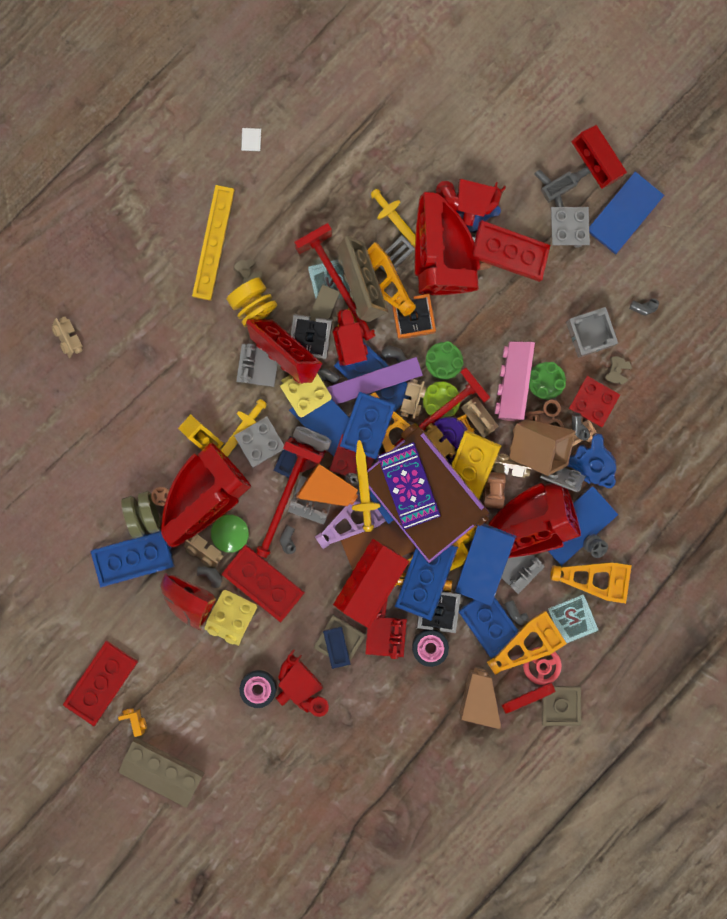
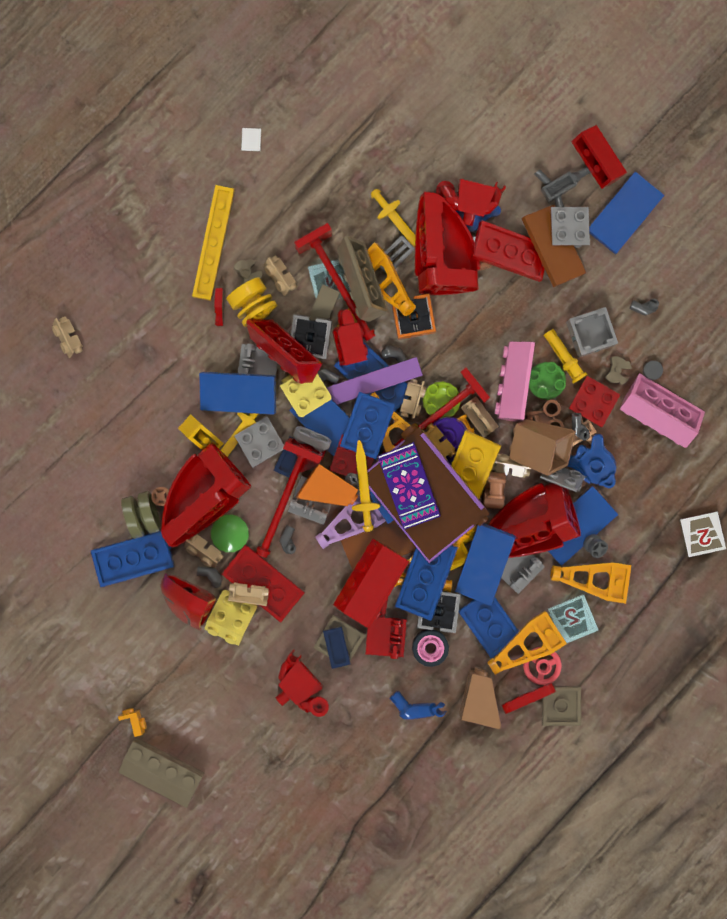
(100, 683): red tile -> none
(219, 306): none -> red tile
(237, 392): none -> blue tile
(250, 697): wheel -> none
(255, 595): none -> tan hinge
(274, 269): none -> tan hinge
(418, 710): none -> blue arm
(444, 360): bright green dish -> none
(515, 615): dark grey arm -> none
(559, 261): none -> dark orange tile
(569, 363): none -> yellow pin
(652, 370): none -> dark grey tile
(662, 411): none -> bright pink slope
(702, 534): none -> tile

